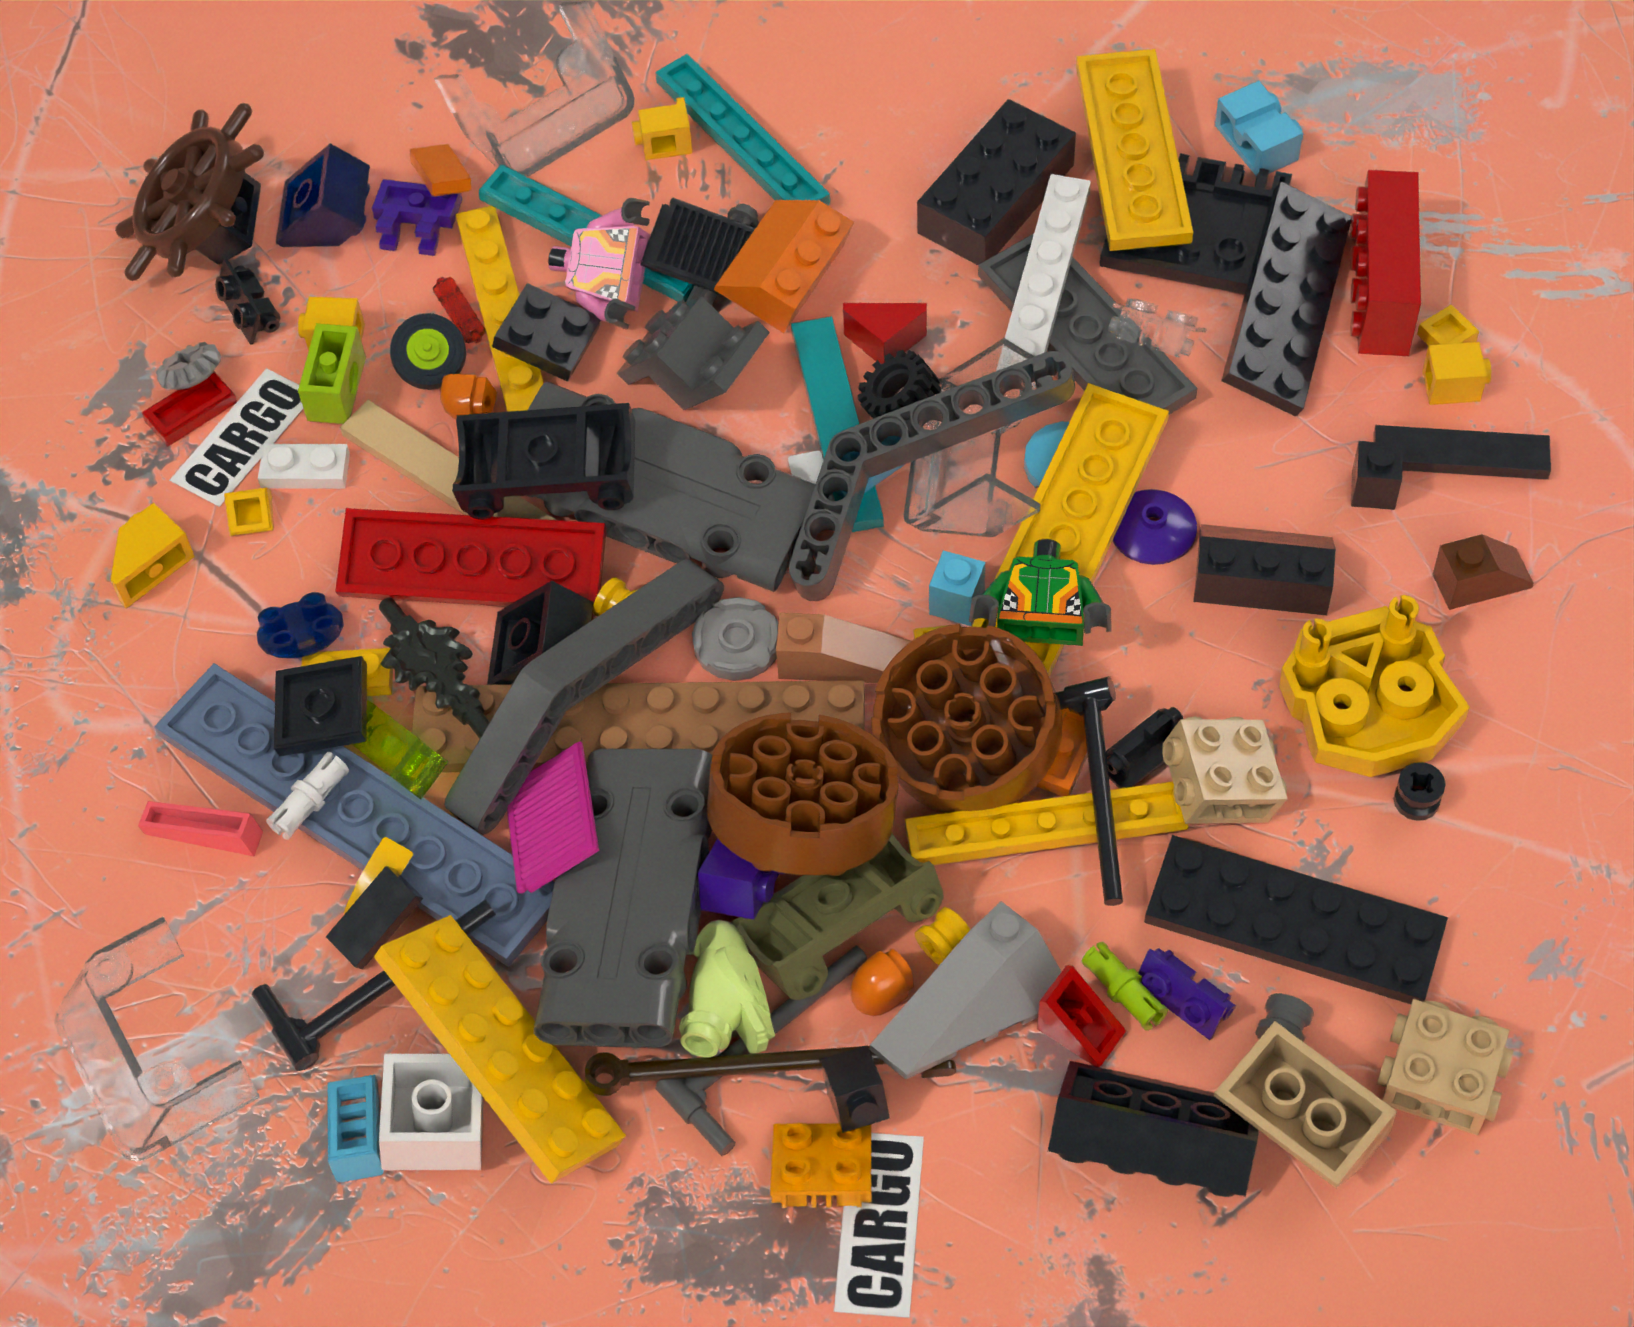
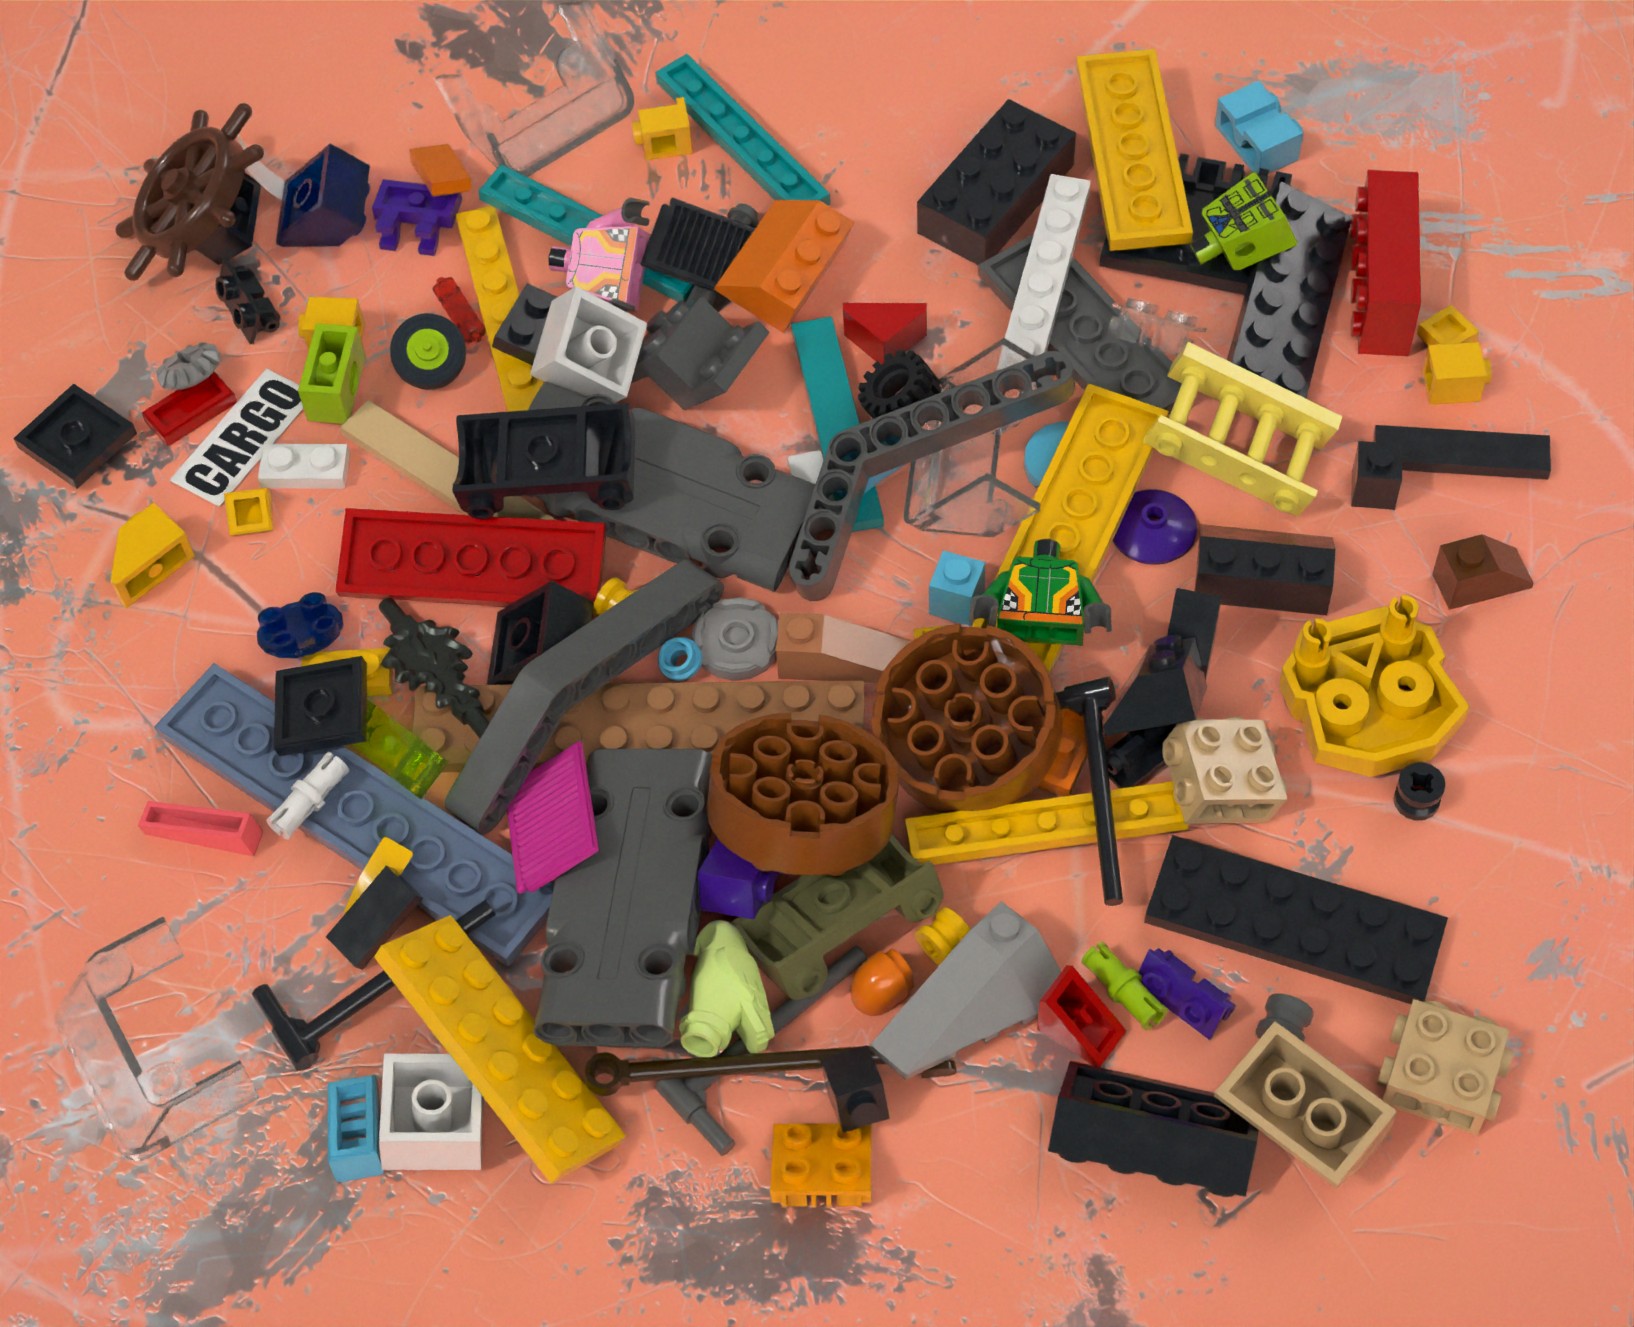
(75, 436): none -> black plate
(265, 177): none -> white sticker
(467, 395): orange piece -> none
(588, 346): none -> white brick
(672, 650): none -> medium azure plate
(881, 1235): sticker -> none
(1161, 689): none -> black slope
(1196, 616): none -> black slope
(1244, 226): none -> lime torso
(1257, 398): none -> light yellow fence

